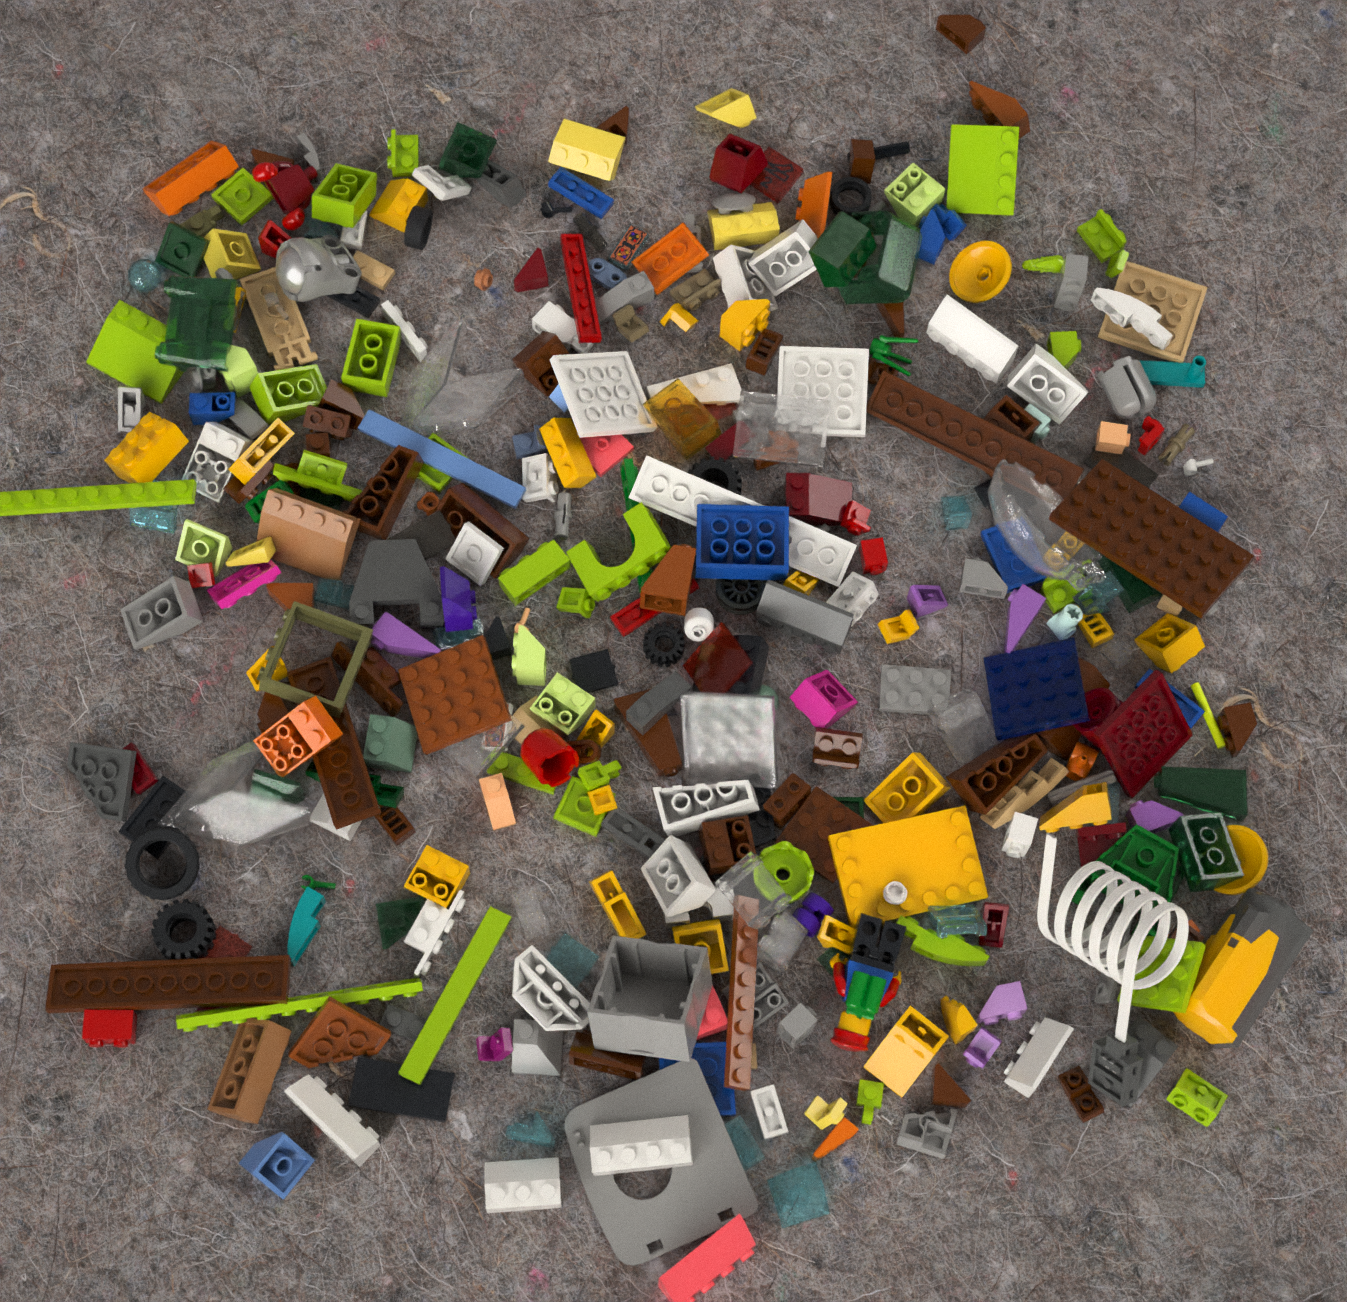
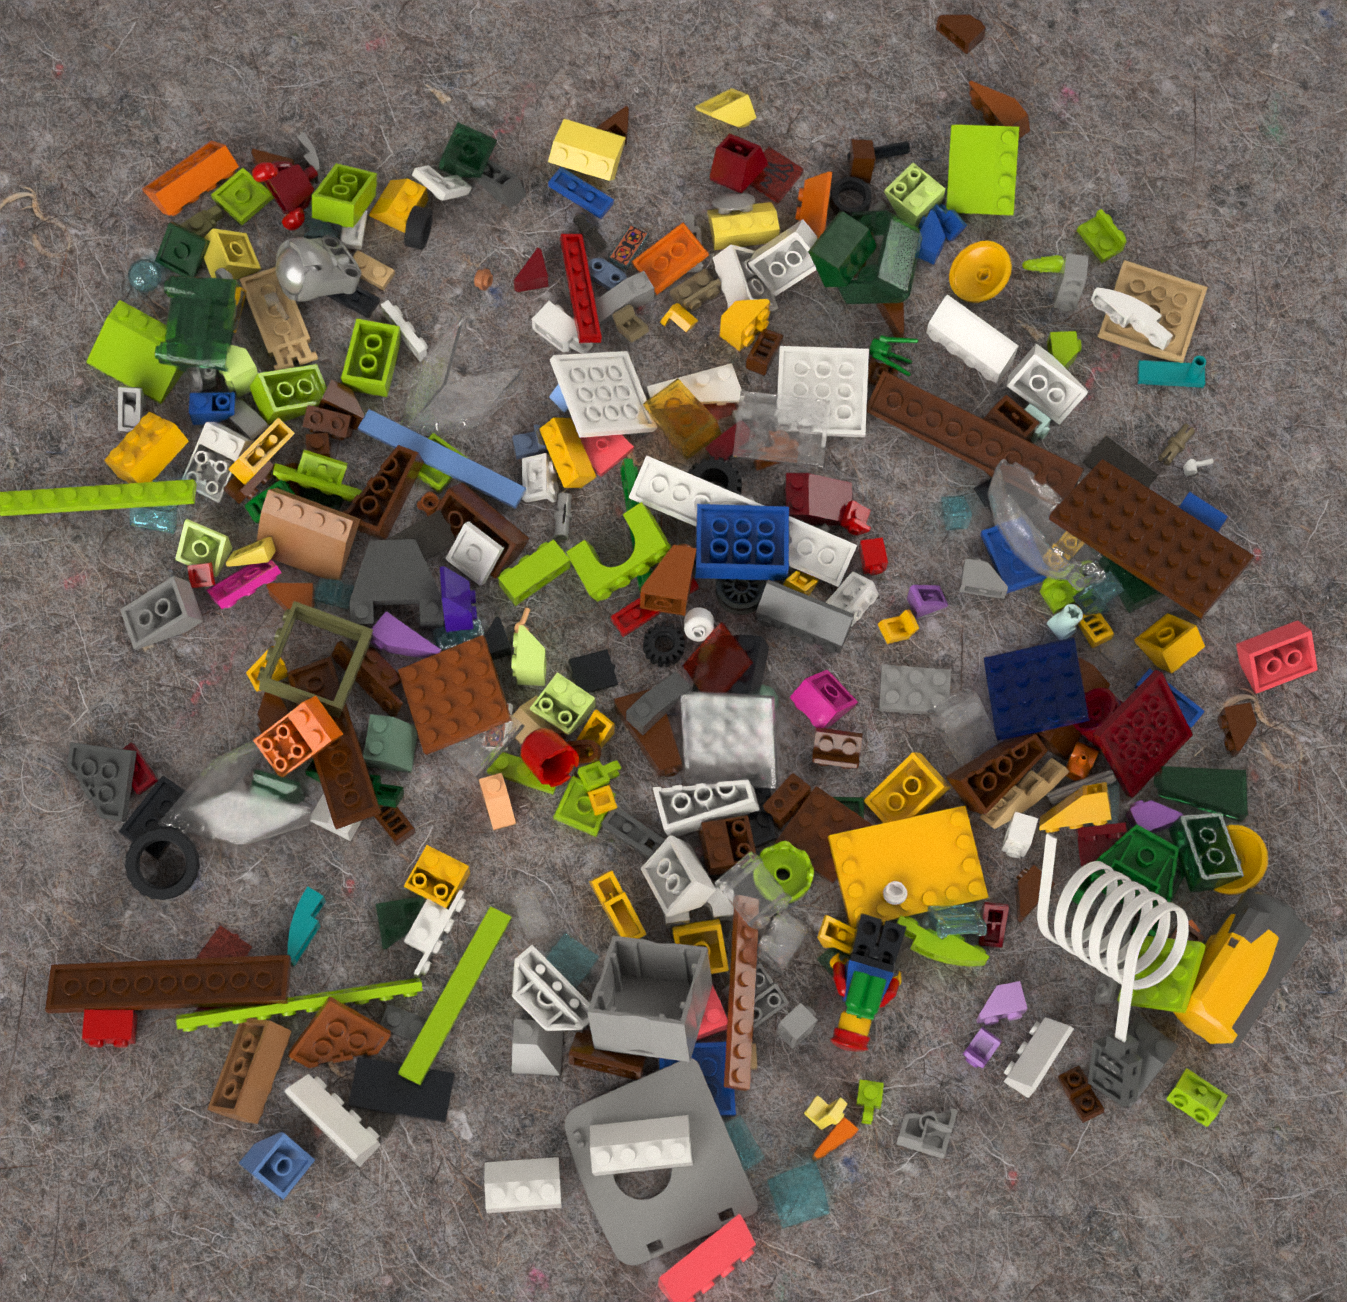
(171, 918): black tyre -> none
(272, 238): red slope -> none
(317, 884): green hand -> none
(404, 154): lime bracket -> none
(495, 1046): magenta bracket -> none
(536, 362): reddish brown slope -> none
(538, 1135): clear light blue slope -> none
(548, 210): black hand -> none
(576, 601): lime bracket -> none
(769, 1112): white plate -> none
(812, 913): dark purple wheel -> none
(906, 1051): yellow slope -> none
(946, 1091): reddish brown slope -> none
(957, 1019): yellow slope -> none
(1021, 612): medium lavender slope -> none
(1028, 891): none -> reddish brown slope
(1112, 437): light nougat brick -> none
(1117, 263): lime tile -> none
(1128, 388): light grey cylinder -> none
(1153, 434): red bracket -> none
(1169, 606): tan tile -> none
(1208, 715): neon yellow bar -> none
(1277, 656): none -> coral slope

